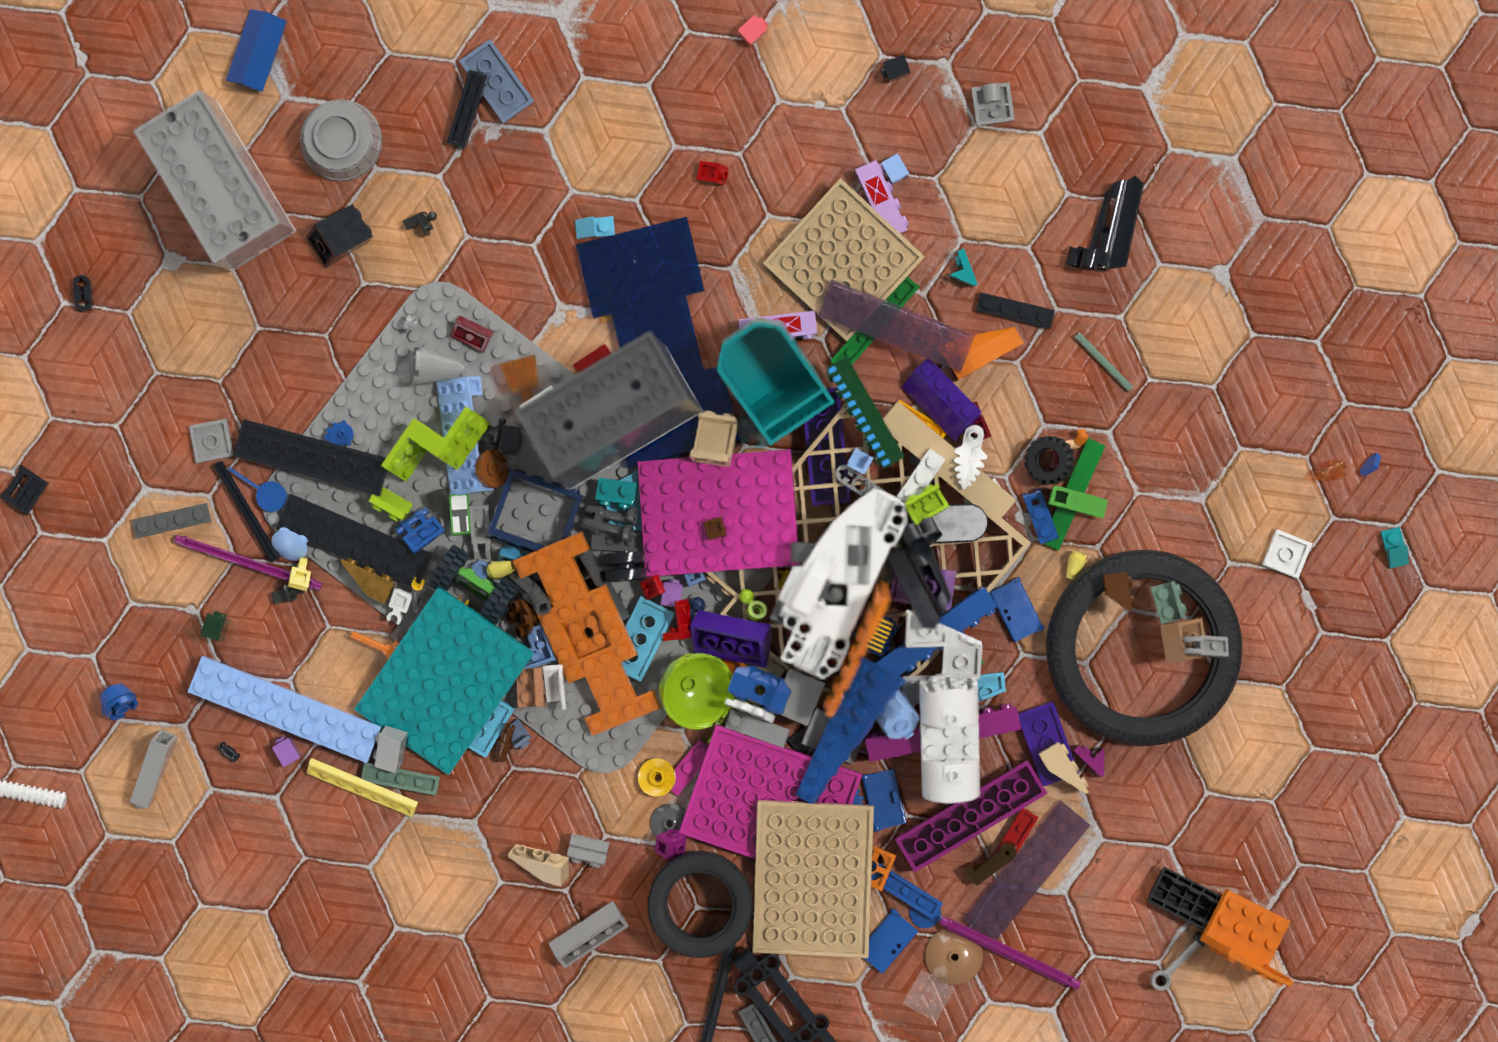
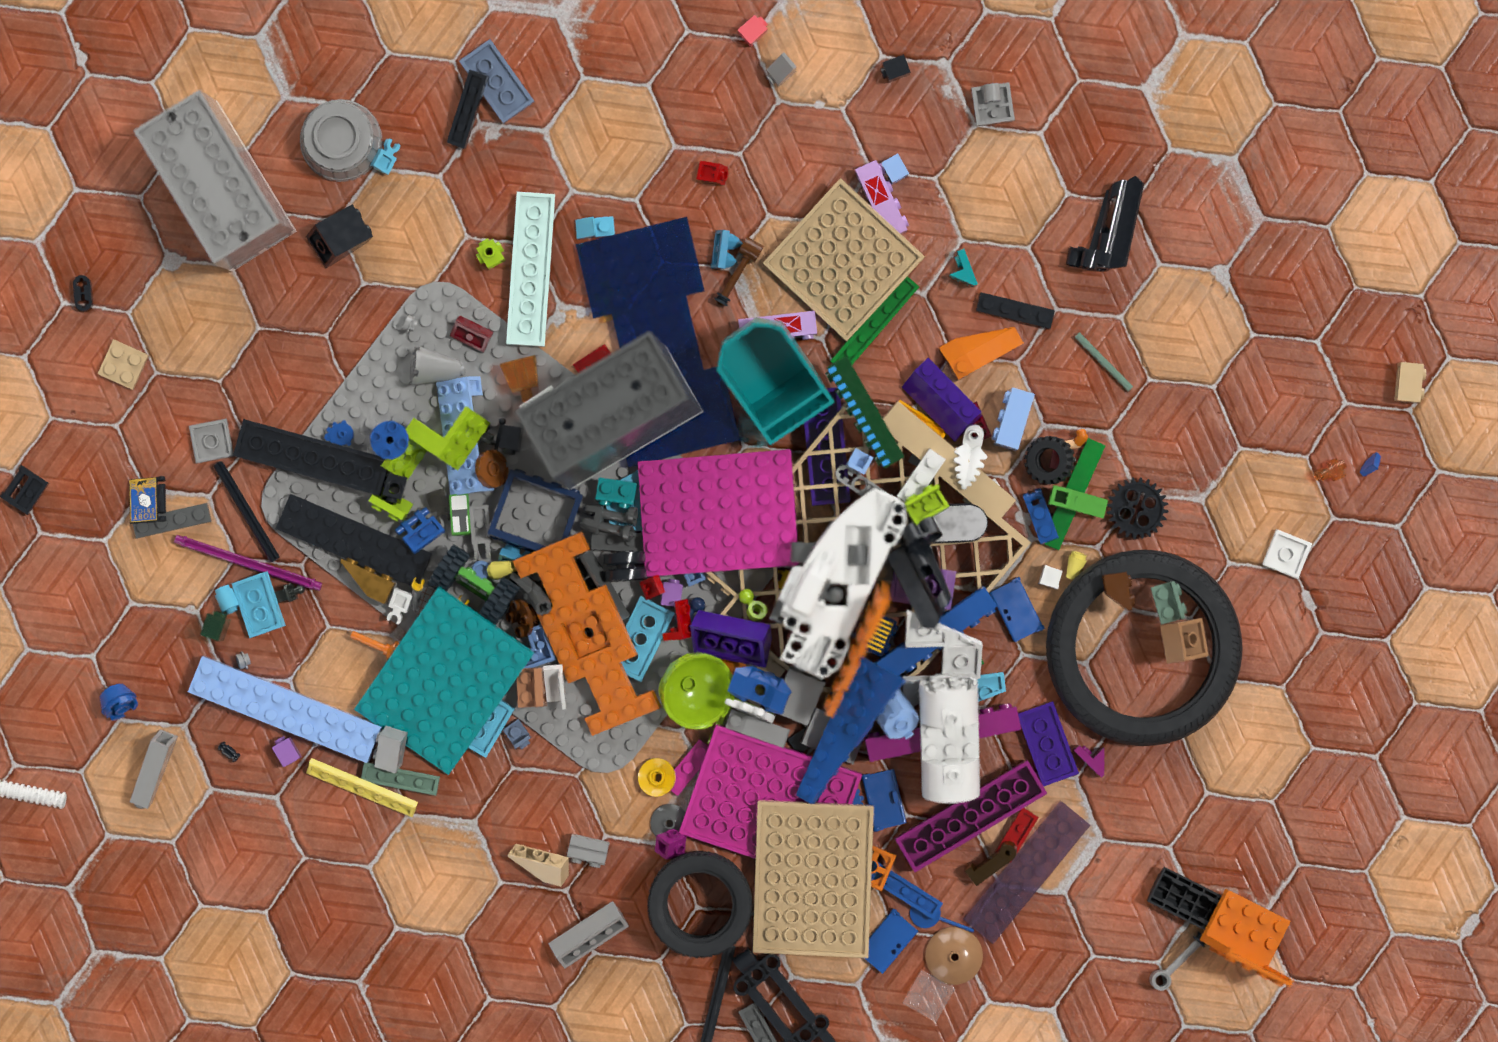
(123, 364): none -> tan plate
(147, 500): none -> piece
(226, 599): none -> medium azure brick
(243, 660): none -> light grey plate
(256, 50): blue slope -> none
(258, 604): none -> medium azure plate
(269, 496): blue piece -> none
(289, 544): light blue dish -> none
(299, 576): light yellow plate -> none
(381, 437): none -> blue piece
(384, 158): none -> medium azure plate
(394, 481): none -> black brick
(422, 219): pearl dark grey piece -> none
(490, 260): none -> lime brick
(504, 742): reddish brown pin -> none
(530, 269): none -> light aqua plate
(715, 439): tan panel -> none
(715, 528): reddish brown tile -> none
(724, 241): none -> dark azure tile
(750, 251): none -> reddish brown piece
(780, 70): none -> light grey slope
(896, 325): plate -> none
(1010, 953): magenta piece -> none
(1012, 418): none -> light blue brick
(1050, 577): none -> white panel
(1058, 763): tan slope -> none
(1153, 515): none -> black gear
(1207, 646): light grey hinge -> none
(1394, 547): teal slope -> none
(1409, 382): none -> tan brick

